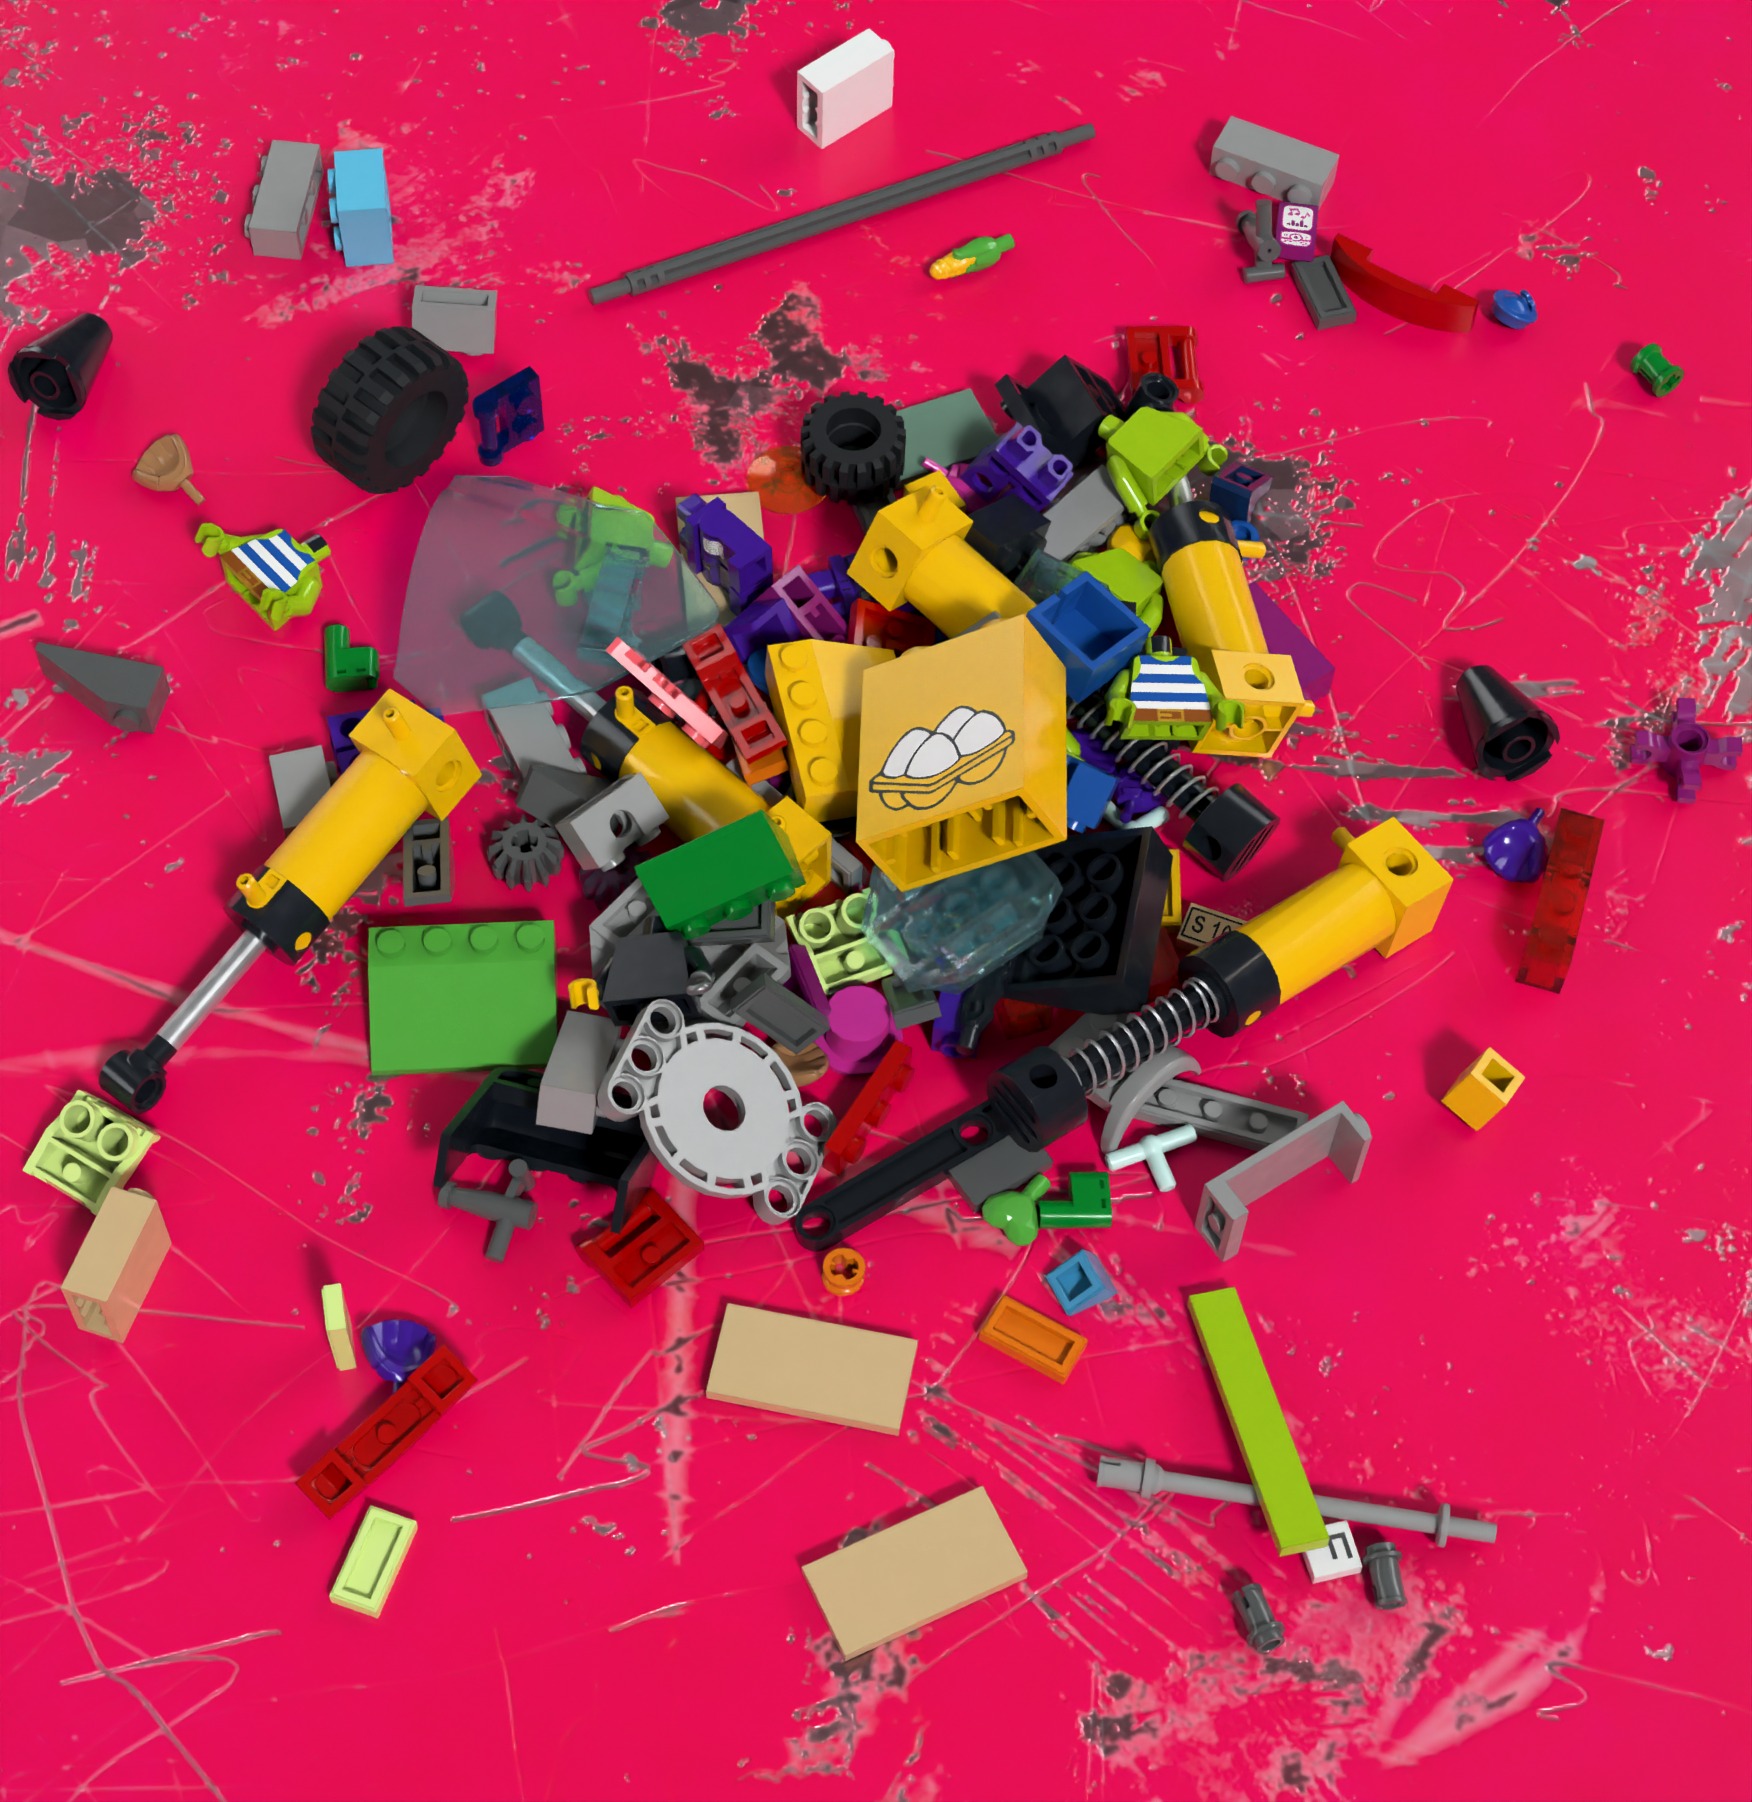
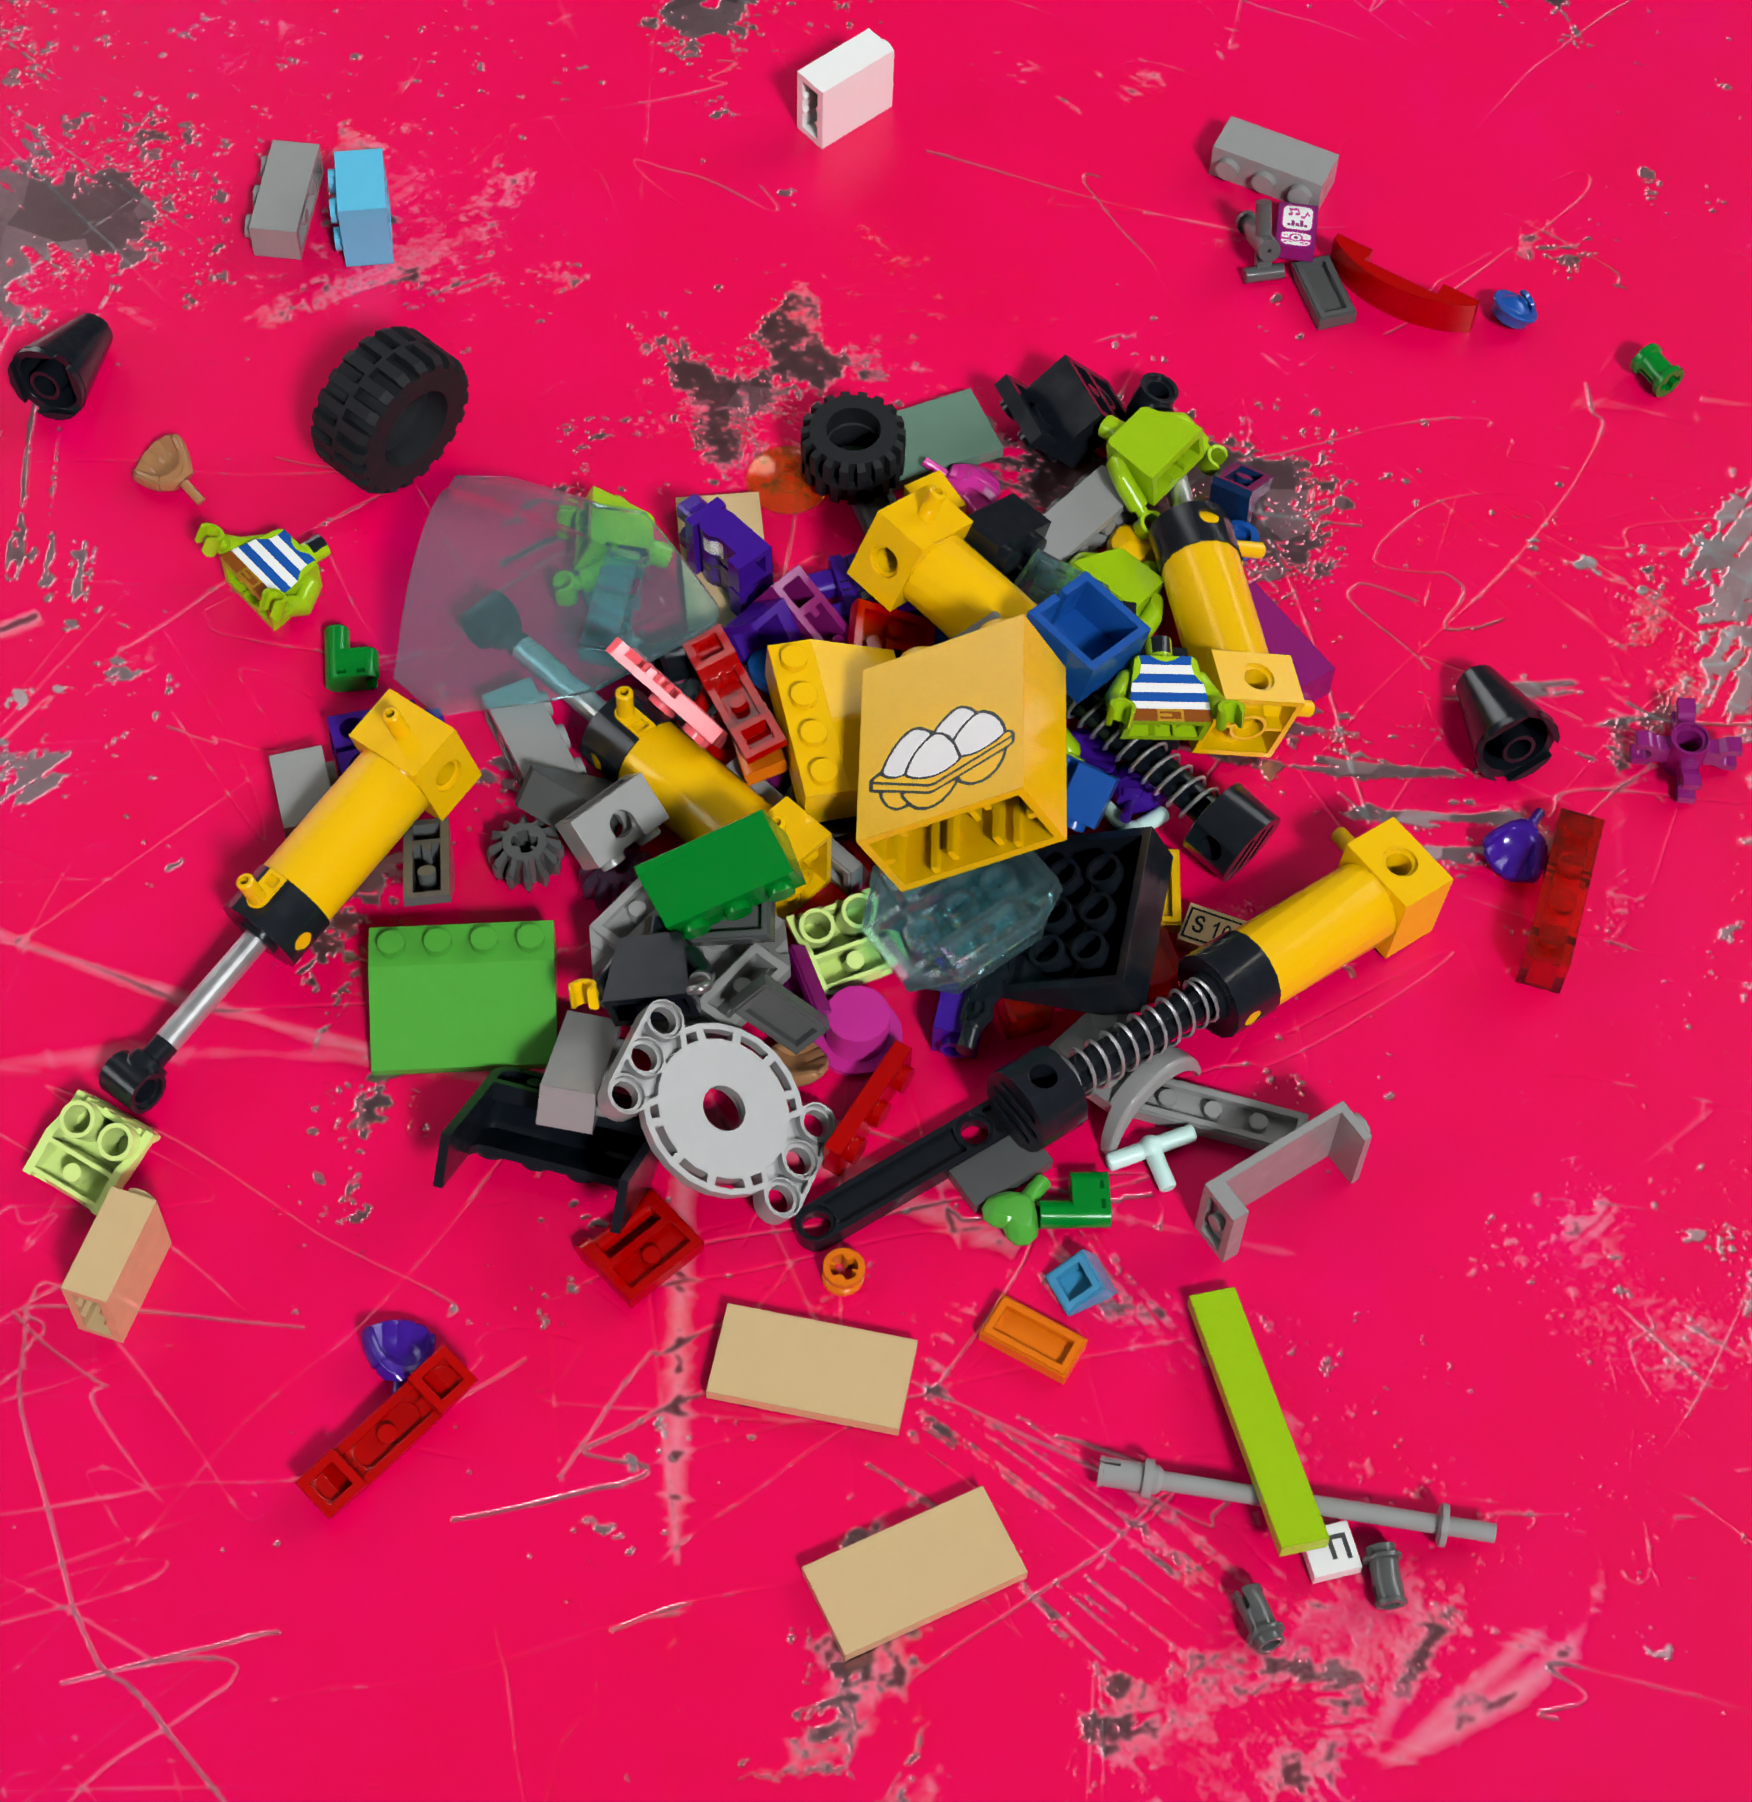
(114, 688): dark grey slope -> none
(338, 1327): yellowish green tile -> none
(373, 1561): yellowish green tile -> none
(456, 318): light grey brick -> none
(505, 1209): dark grey piece -> none
(519, 412): clear blue plate -> none
(840, 214): dark grey axle -> none
(909, 1007): dark grey tile -> none
(972, 257): bright green piece -> none
(1024, 463): dark purple hips -> none
(1149, 353): red plate -> none
(1483, 1089): yellow brick -> none

